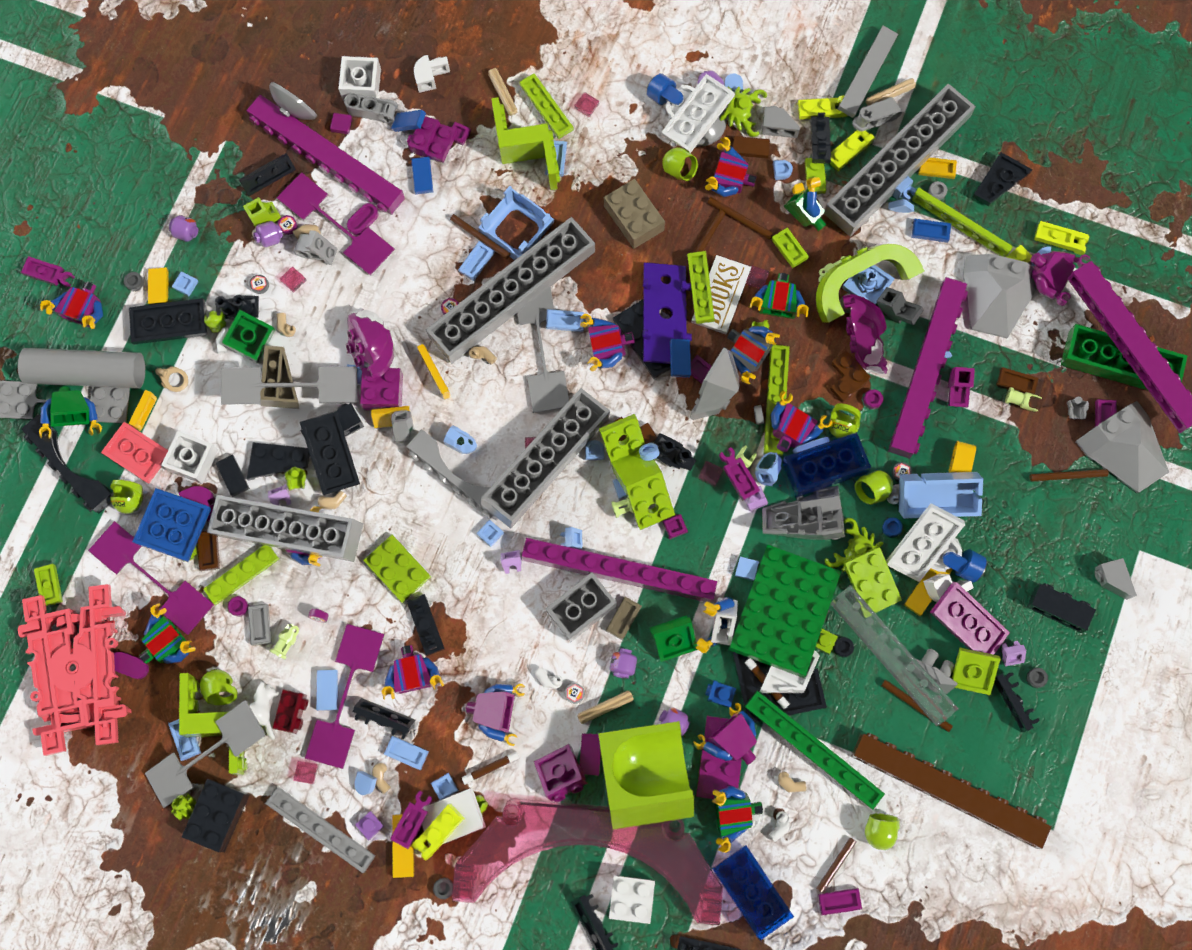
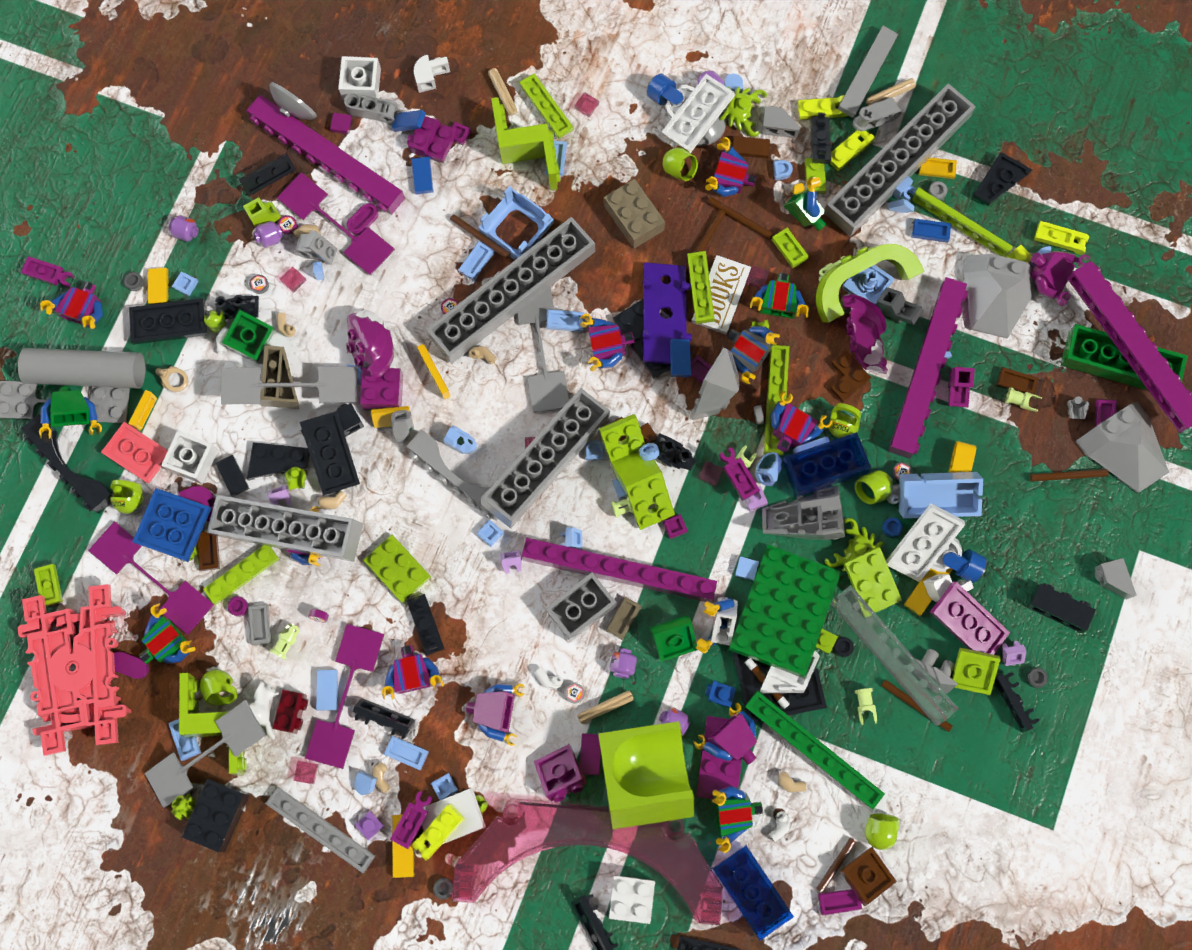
(318, 270): none -> light blue tile
(490, 767): reddish brown bar -> none
(865, 703): none -> yellowish green piece
(868, 876): none -> reddish brown plate
(873, 399): magenta tile -> none
(951, 791): reddish brown brick -> none

